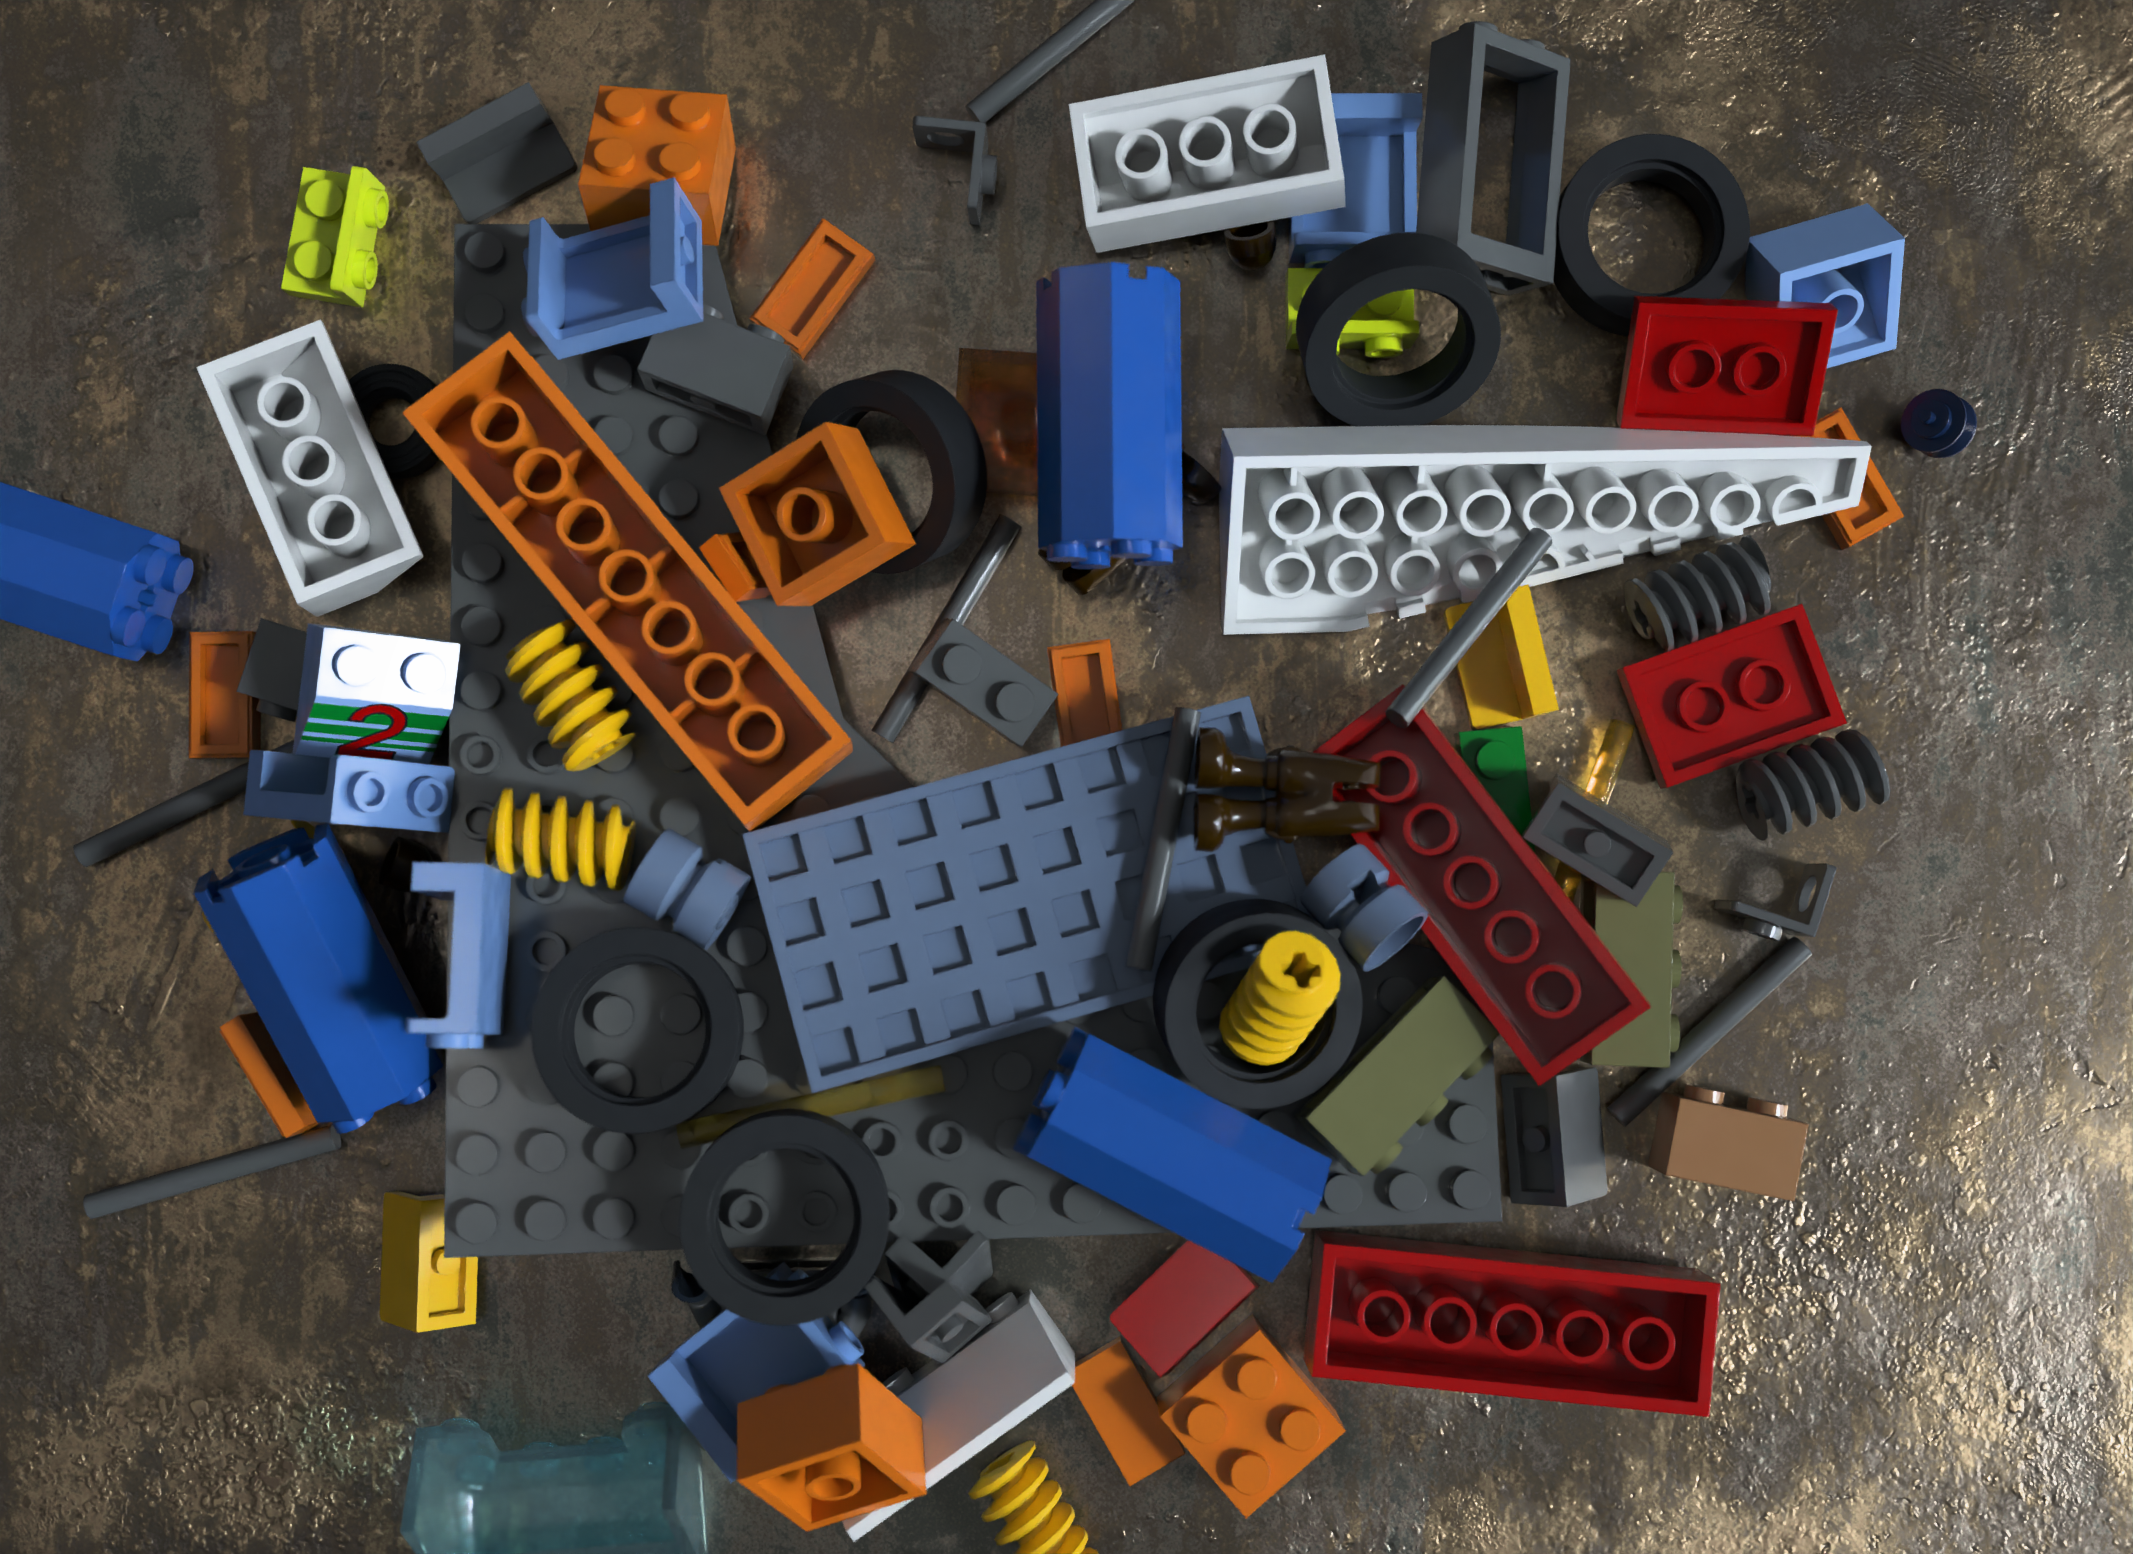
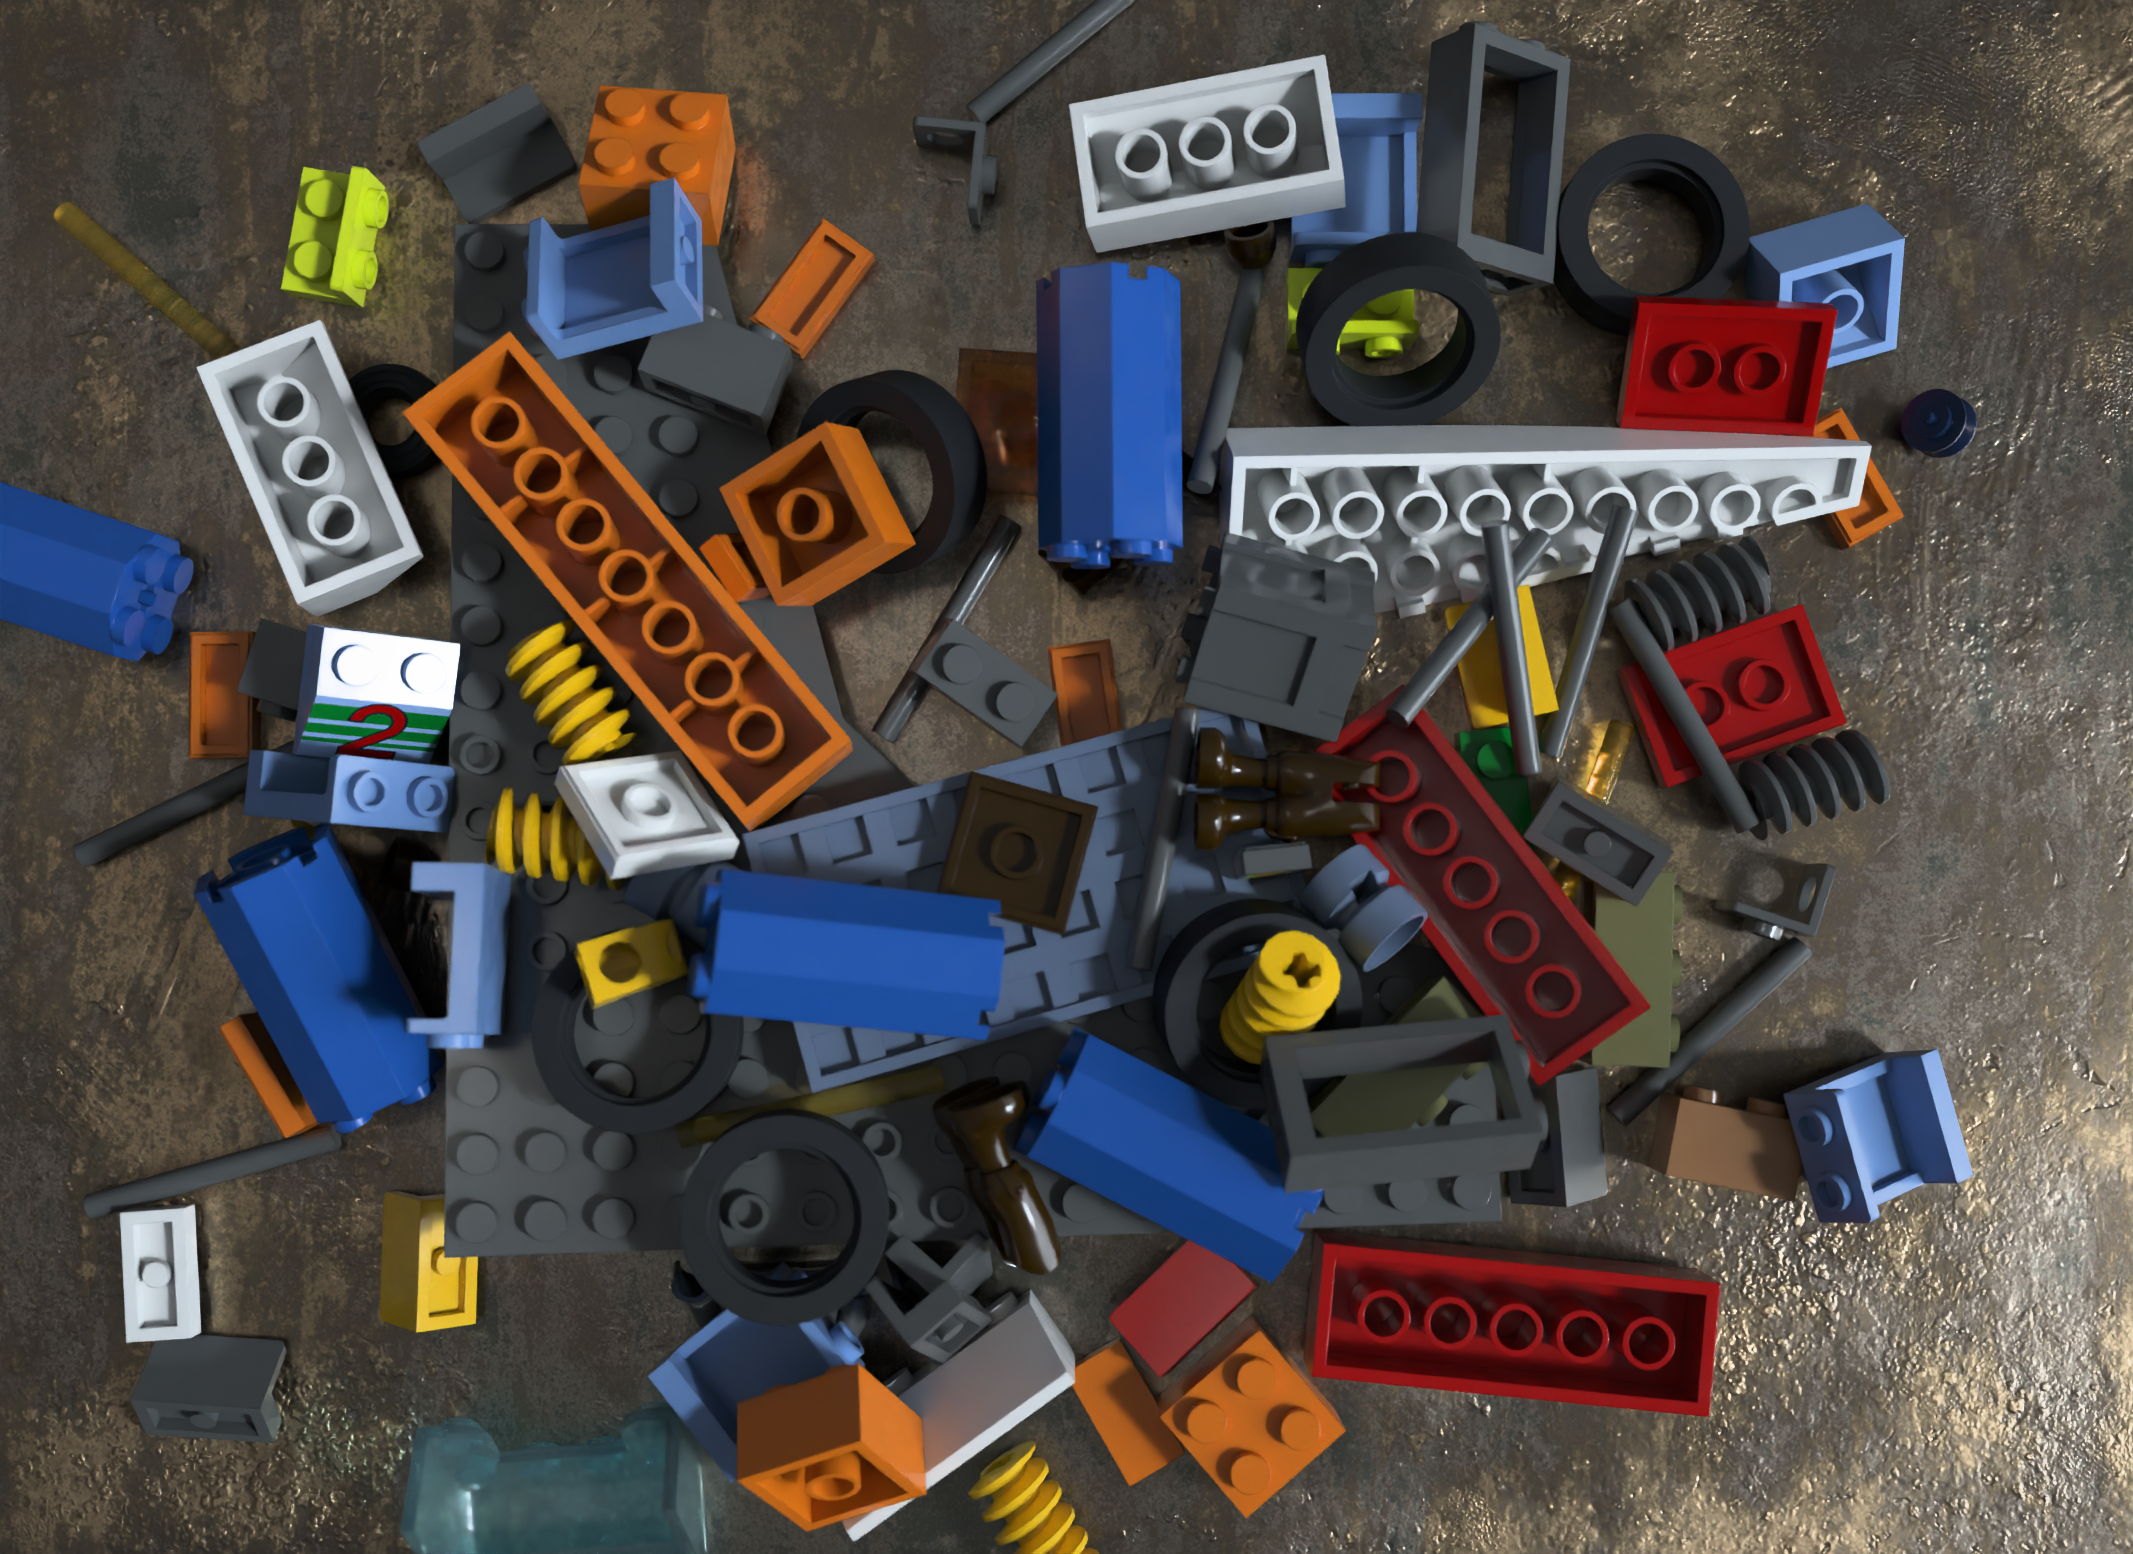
(144, 281): none -> clear yellow bar
(160, 1273): none -> white plate
(211, 1388): none -> dark grey panel
(630, 961): none -> yellow leg
(646, 813): none -> white tile
(846, 955): none -> blue brick
(1000, 1187): none -> dark brown piece
(1018, 850): none -> dark brown tile
(1225, 382): none -> dark grey bar
(1272, 861): none -> dark grey tile
(1278, 636): none -> dark grey container
(1400, 1154): none -> dark grey window
(1511, 647): none -> dark grey bar
(1588, 629): none -> dark grey bar
(1684, 716): none -> dark grey bar
(1876, 1133): none -> medium blue panel

